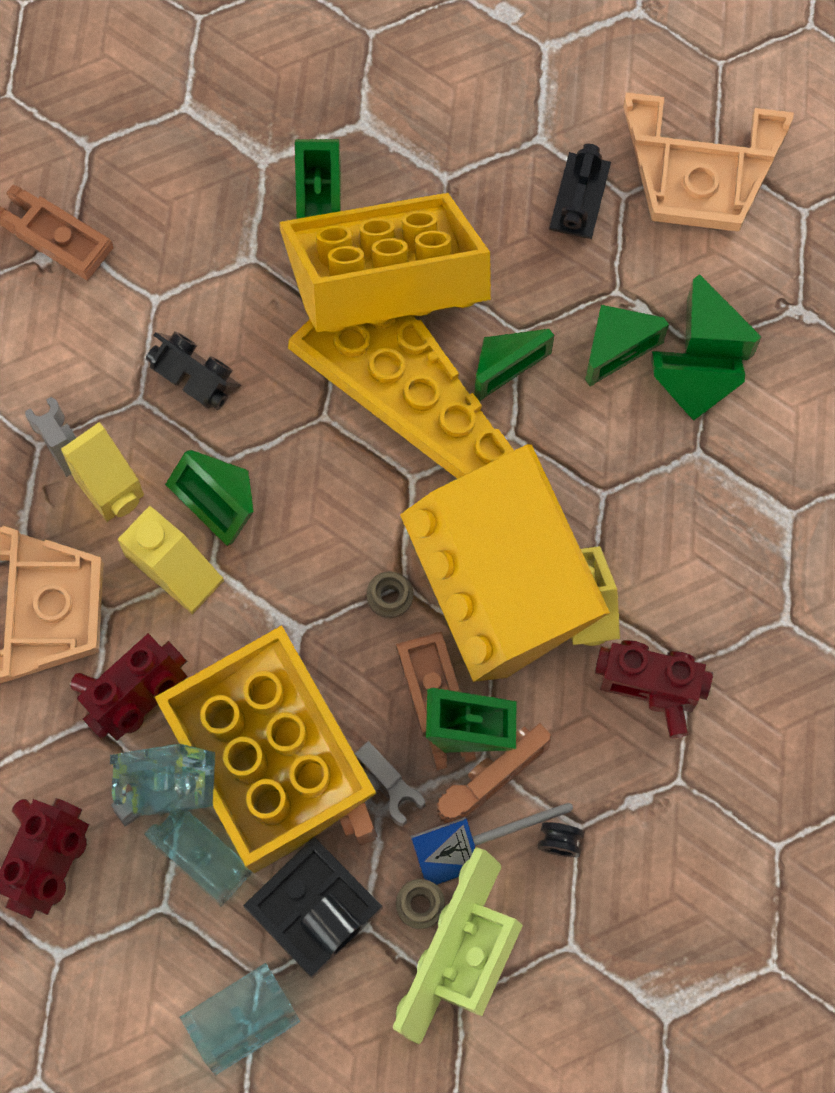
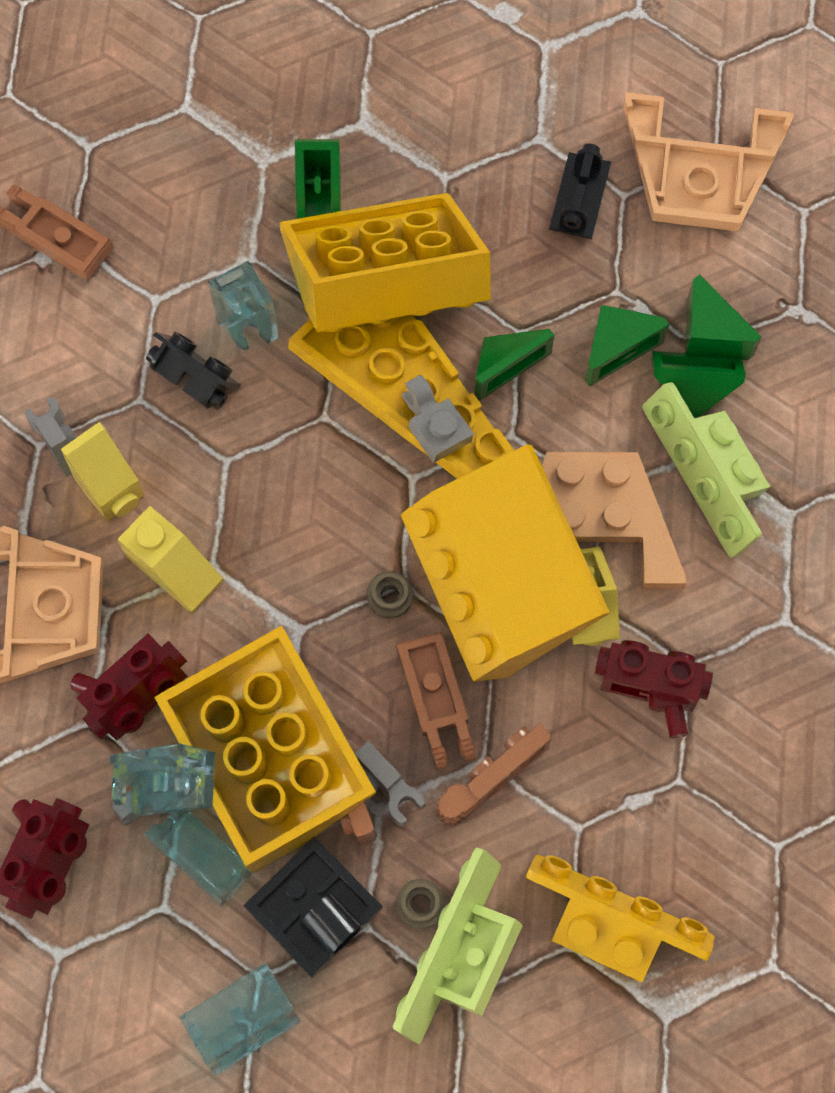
(214, 493): green slope -> none
(243, 302): none -> clear light blue hinge
(435, 426): none -> light grey plate
(448, 846): piece -> none
(470, 722): green slope -> none
(561, 839): black bush -> none
(612, 501): none -> light nougat wing
(612, 925): none -> yellow bracket
(711, 464): none -> yellowish green bracket

